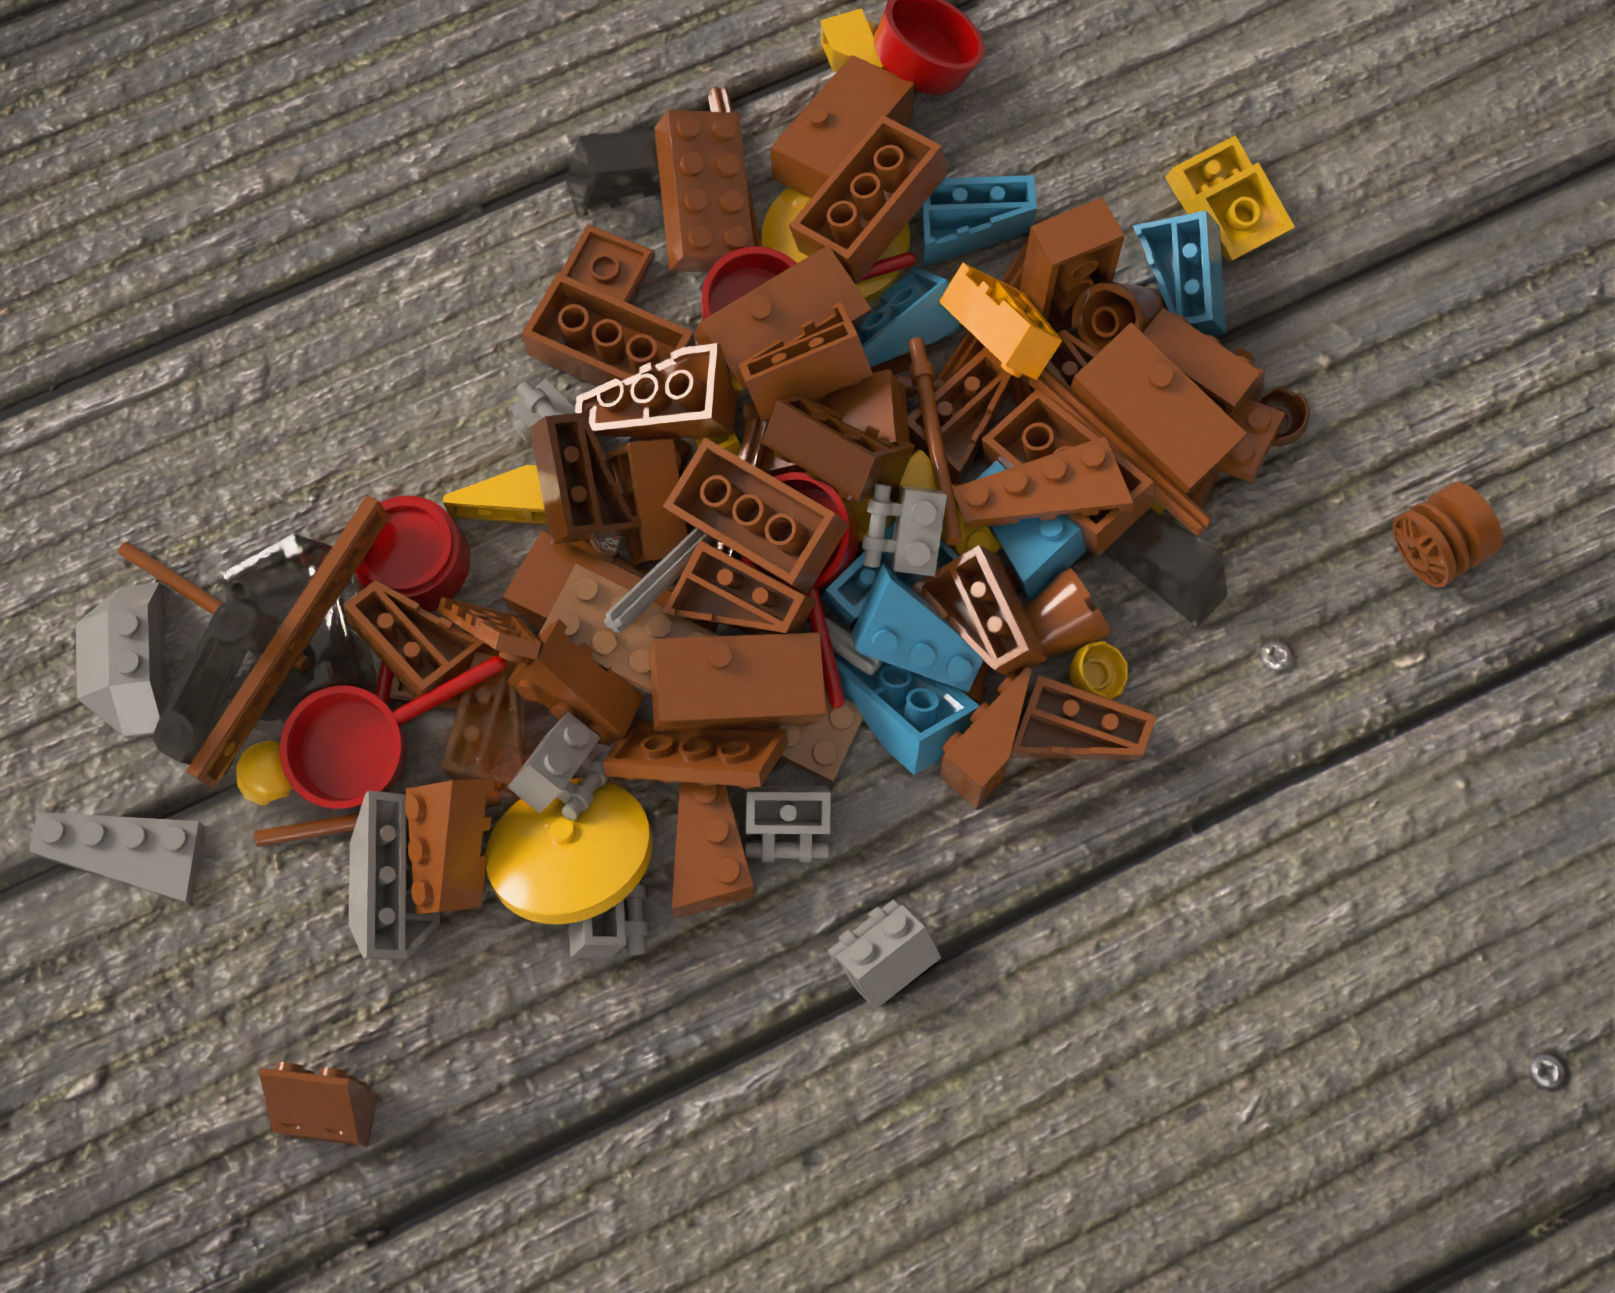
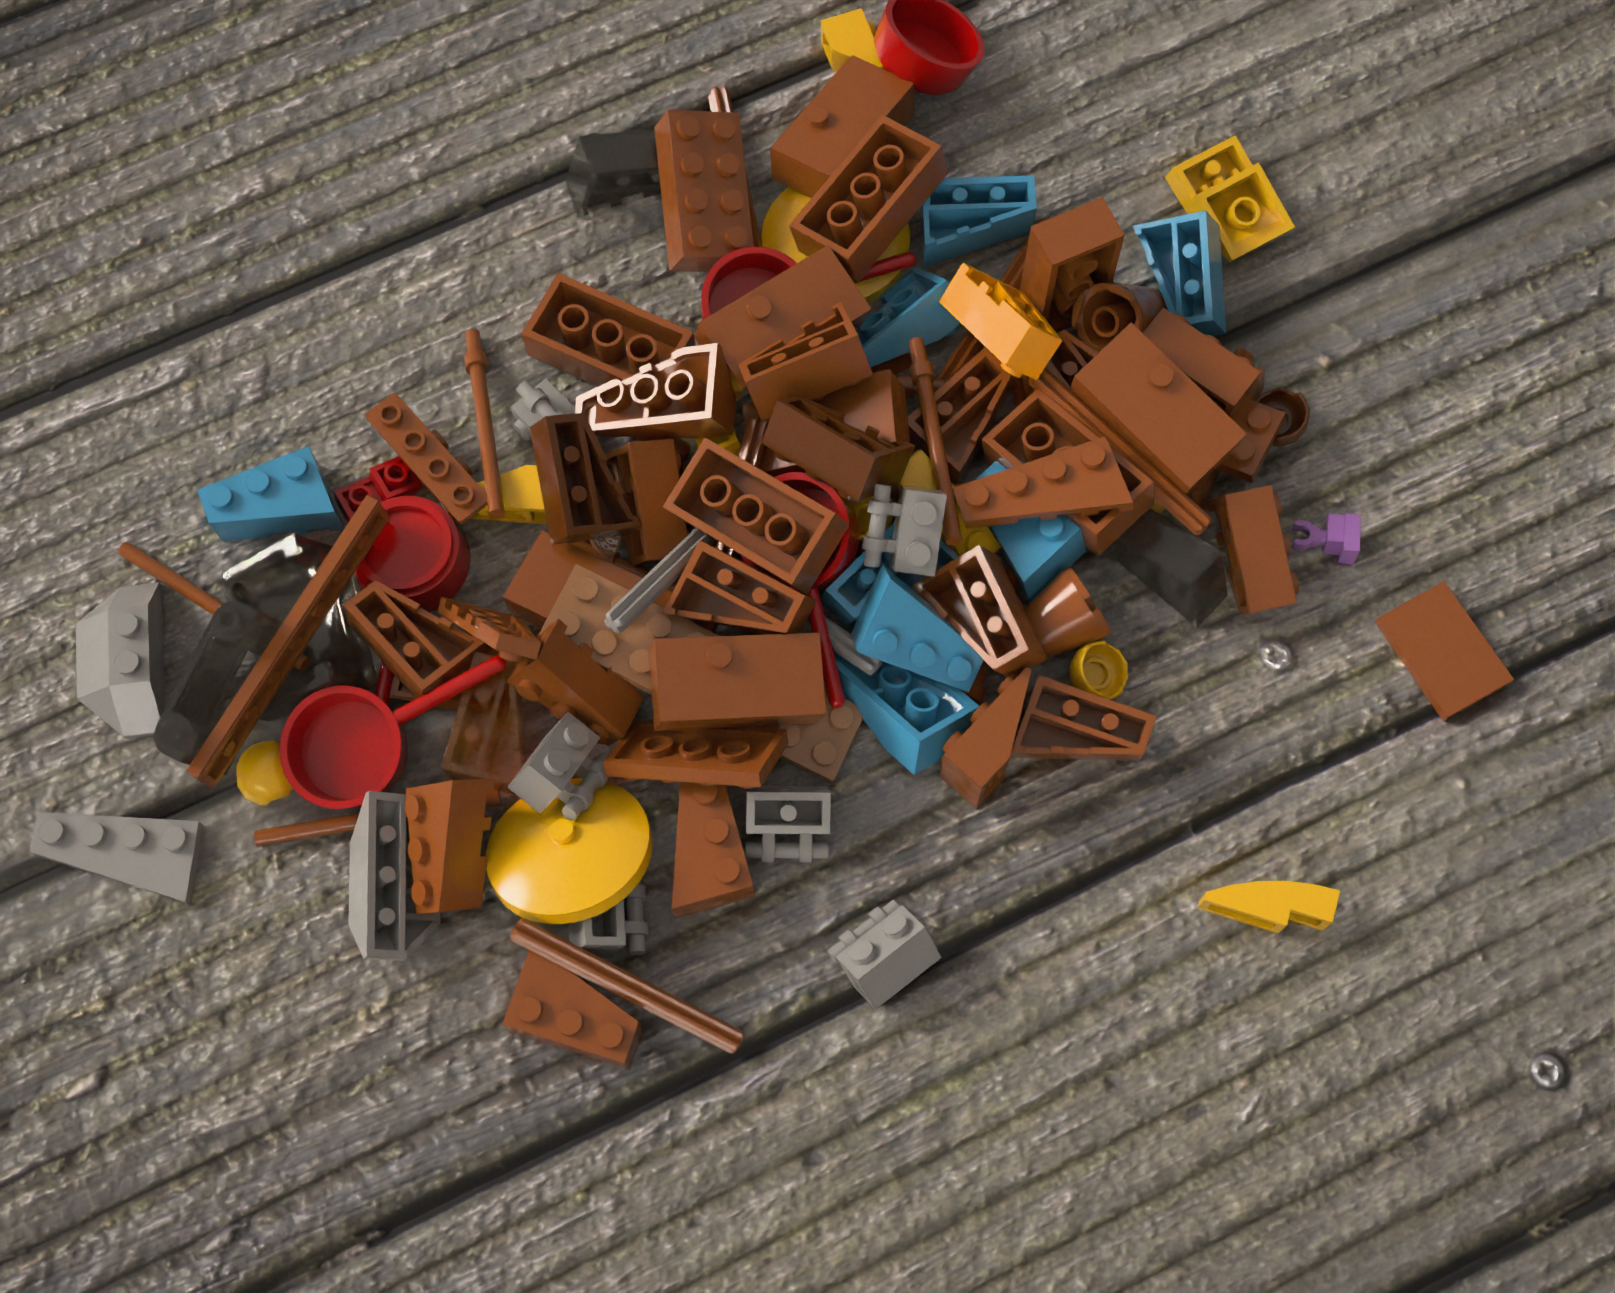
(271, 499): none -> dark azure wedge
(318, 1106): dark orange slope -> none
(384, 482): none -> red slope
(428, 458): none -> dark orange bracket
(477, 366): none -> dark orange bar
(570, 1014): none -> dark orange wedge
(609, 263): dark orange plate -> none
(627, 985): none -> dark orange axle
(1255, 549): none -> dark orange wedge
(1273, 904): none -> yellow slope
(1338, 537): none -> medium lavender piece
(1444, 651): none -> dark orange tile
(1447, 534): dark orange wheel -> none

